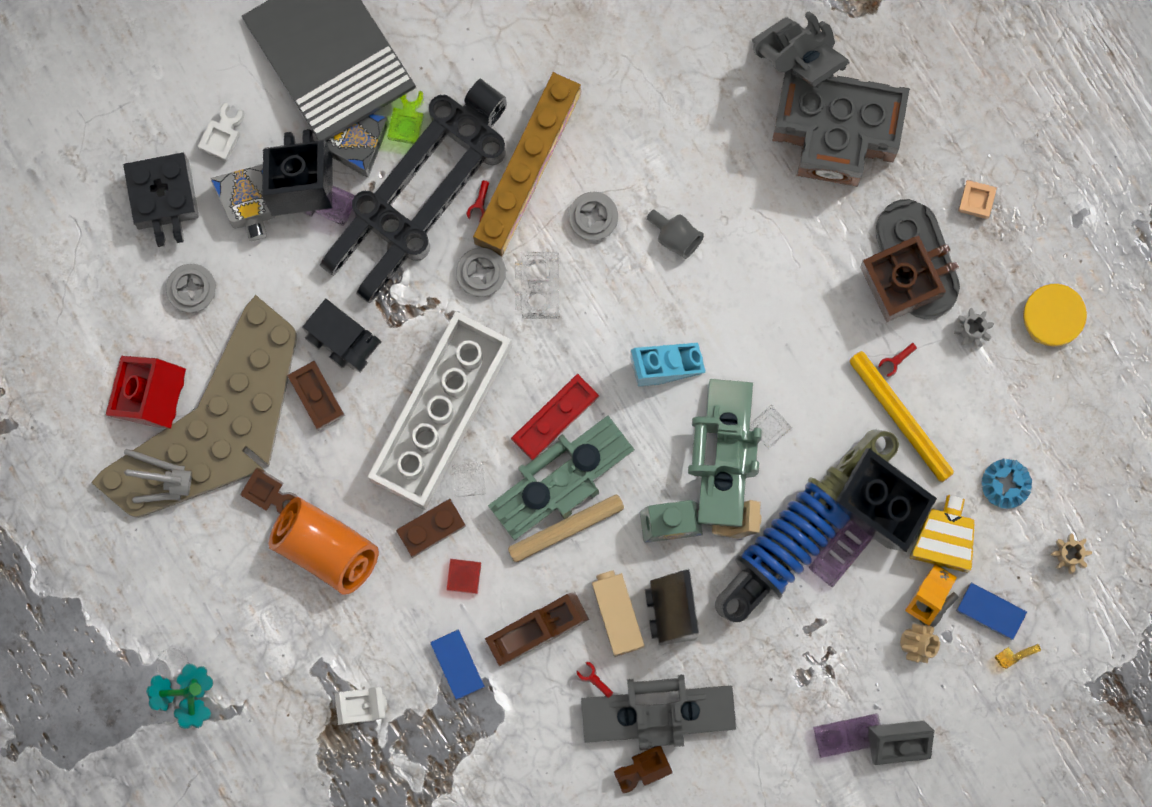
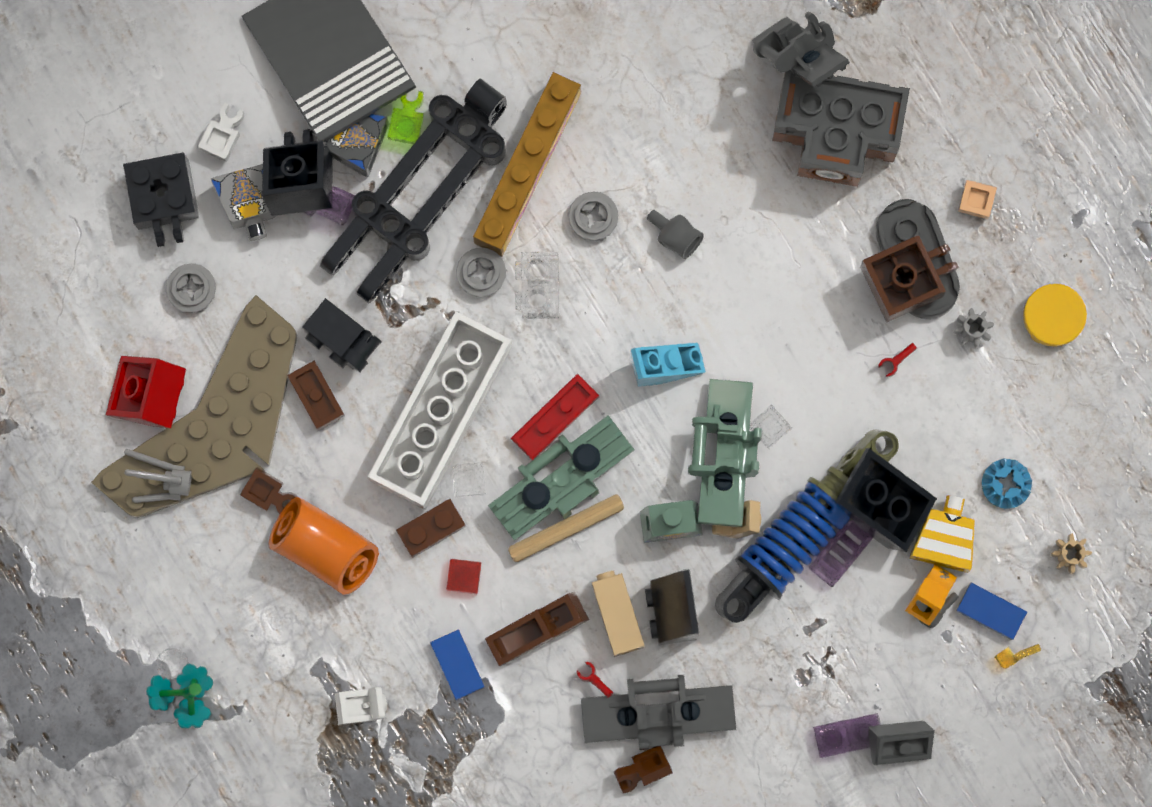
(479, 203): red hand -> none
(901, 416): yellow axle -> none
(920, 643): tan gear -> none

